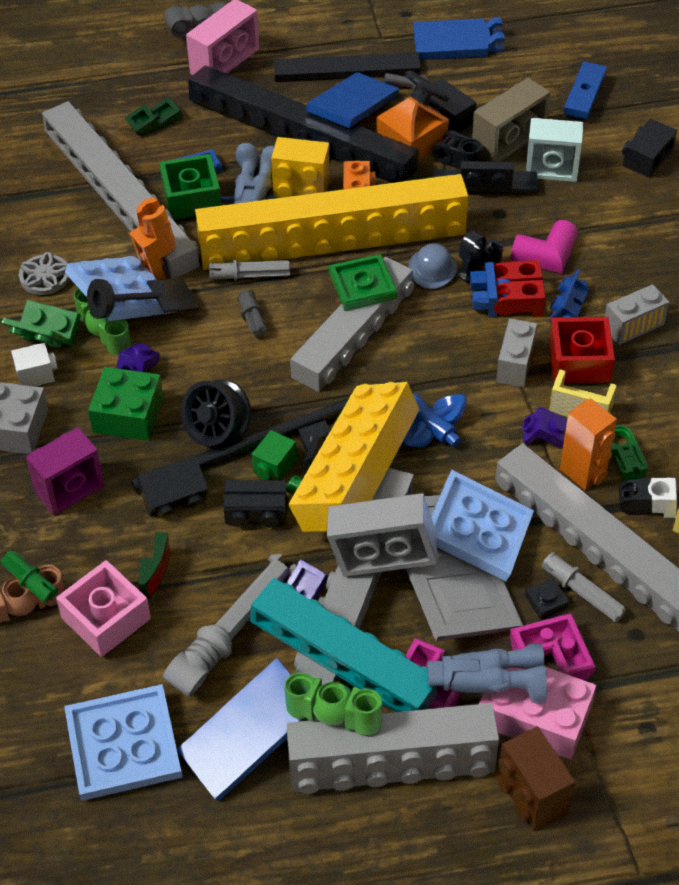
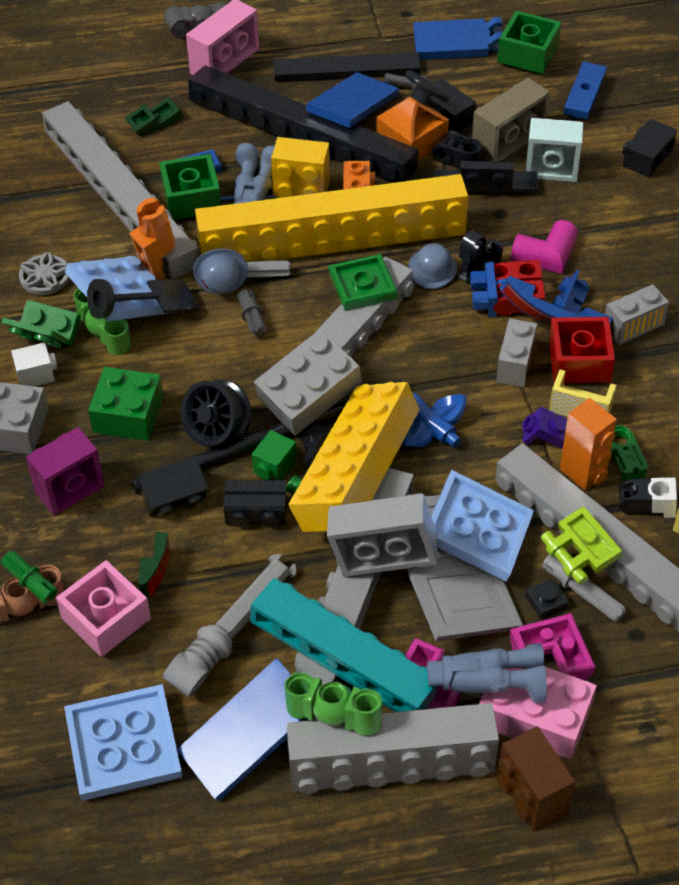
(137, 358): dark purple bracket -> none
(220, 271): none -> sand blue hat
(307, 580): bracket -> none
(308, 381): none -> light grey brick
(521, 295): none -> blue slope
(529, 42): none -> green brick
(590, 541): none -> lime plate

